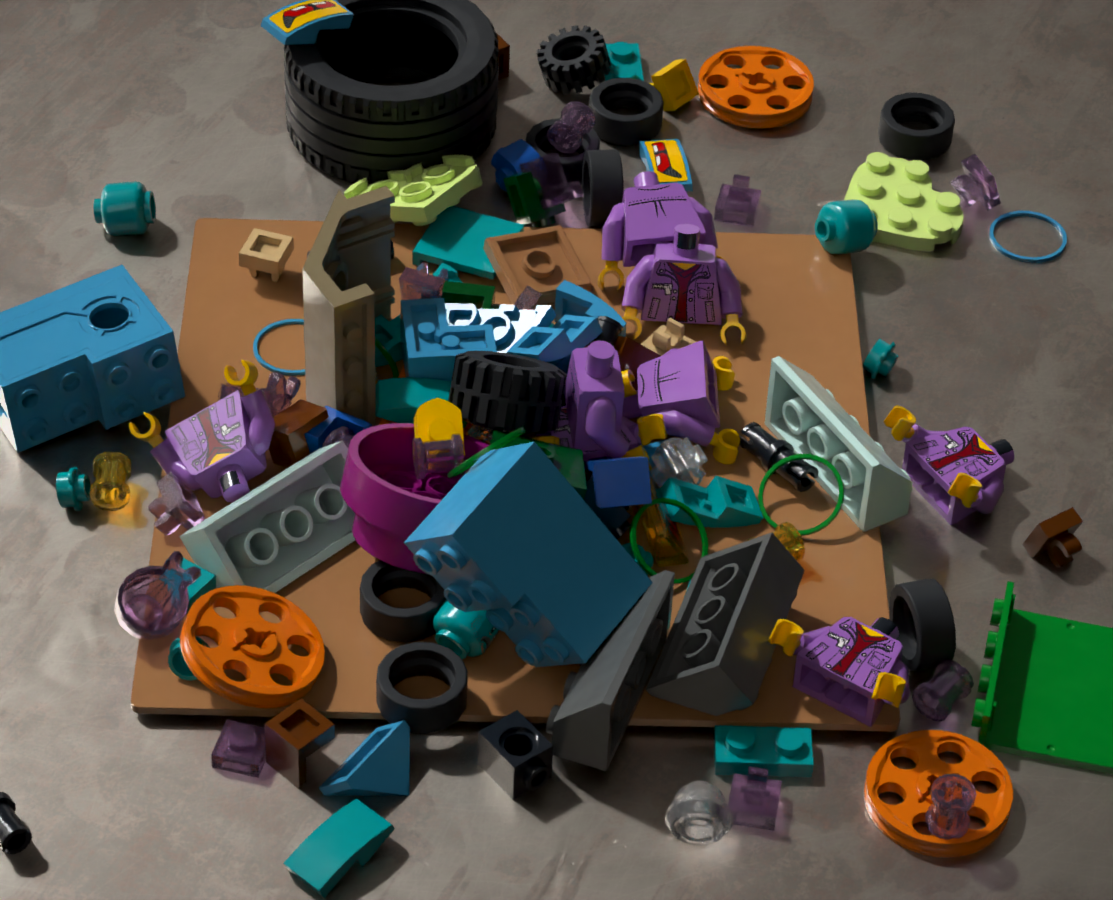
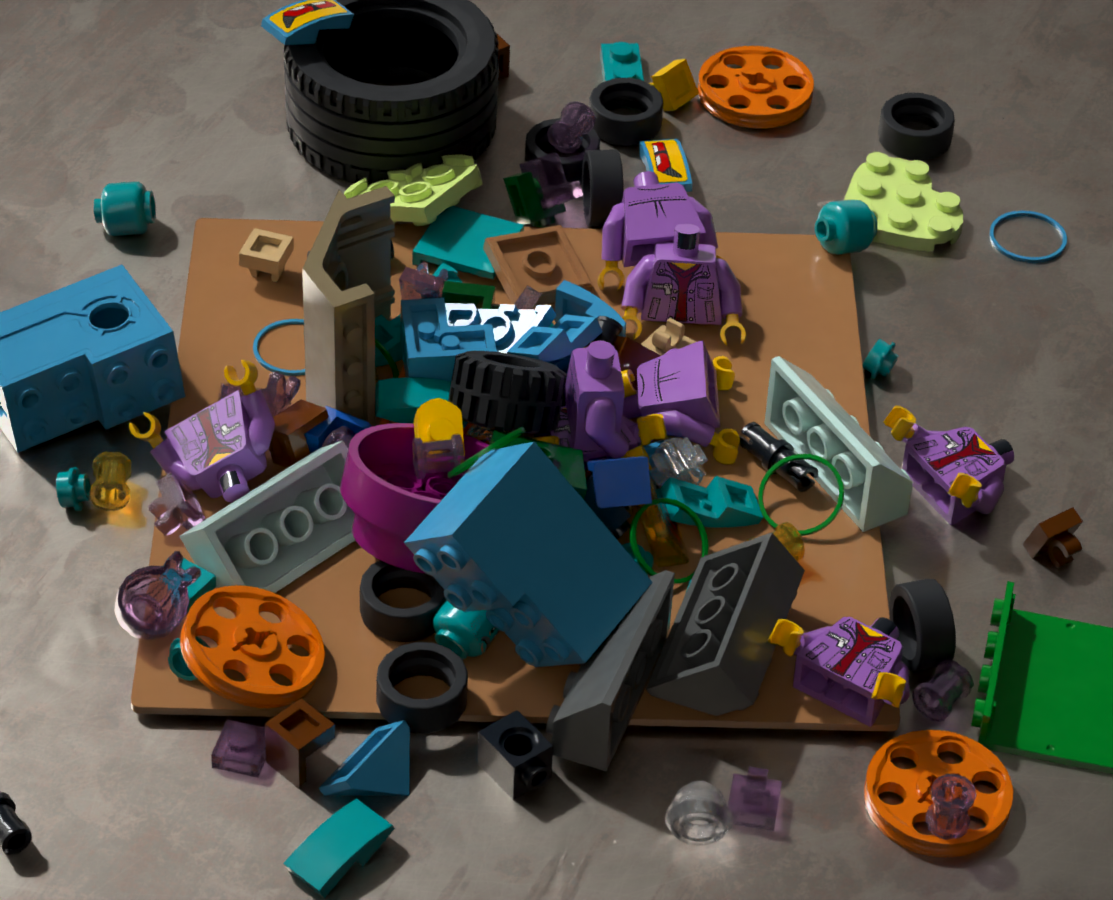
(508, 158): blue plate -> none
(573, 59): black tyre -> none
(737, 202): clear purple tile -> none
(778, 749): teal plate -> none
(976, 184): clear purple tile -> none

